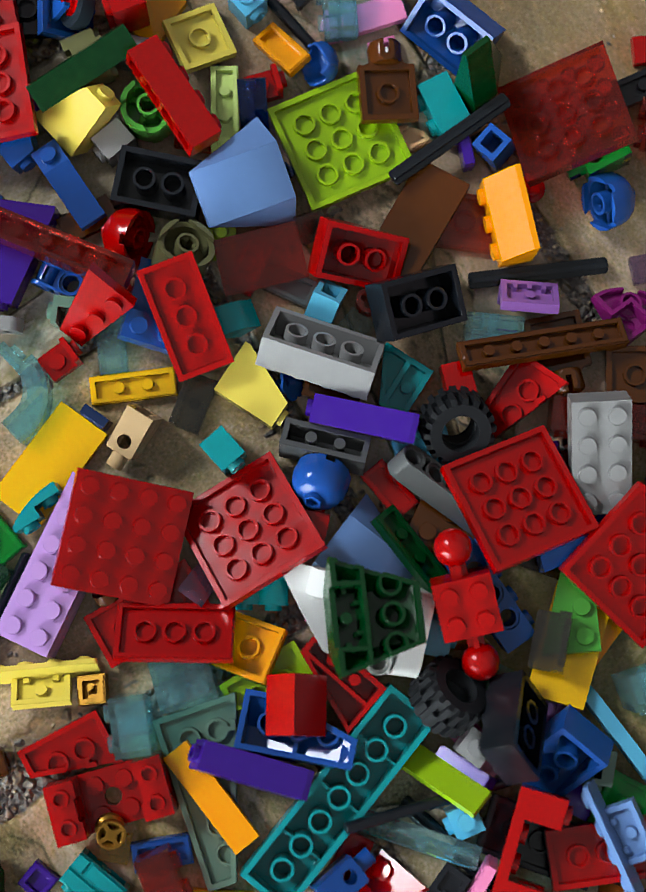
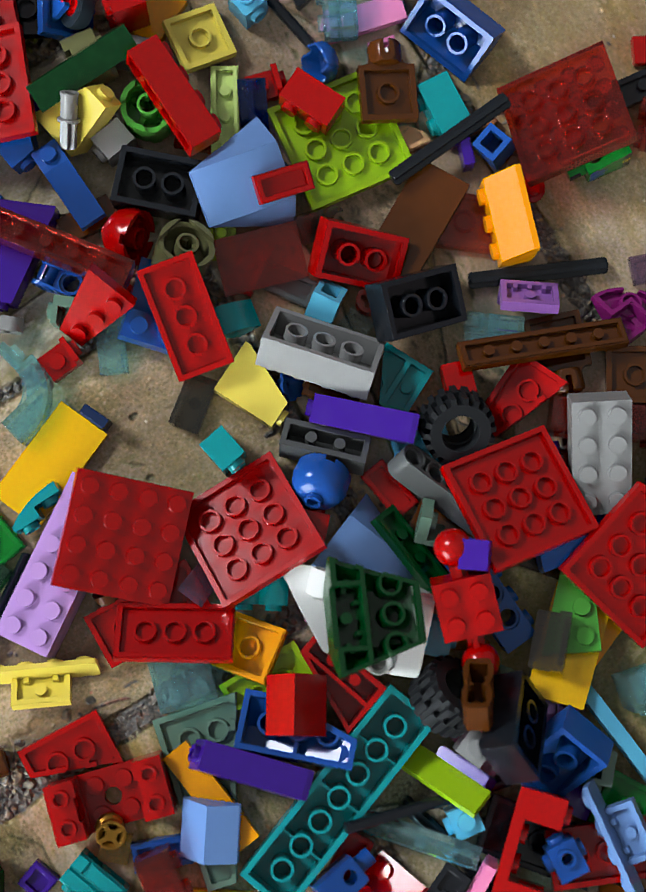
(68, 119): none -> light grey axle
(92, 689): pearl gold tile -> none
(131, 725): clear light blue brick -> none
(133, 386): yellow tile -> none
(137, 424): tan torso -> none
(210, 831): none -> medium blue slope
(282, 49): light orange tile -> none
(283, 182): none -> red tile
(311, 101): none -> red brick
(426, 525): none -> sand green bracket
(476, 555): none -> dark purple tile
(478, 74): dark green wedge -> none
(478, 694): none -> reddish brown brick
(569, 866): none -> blue brick
(608, 199): blue cylinder -> none

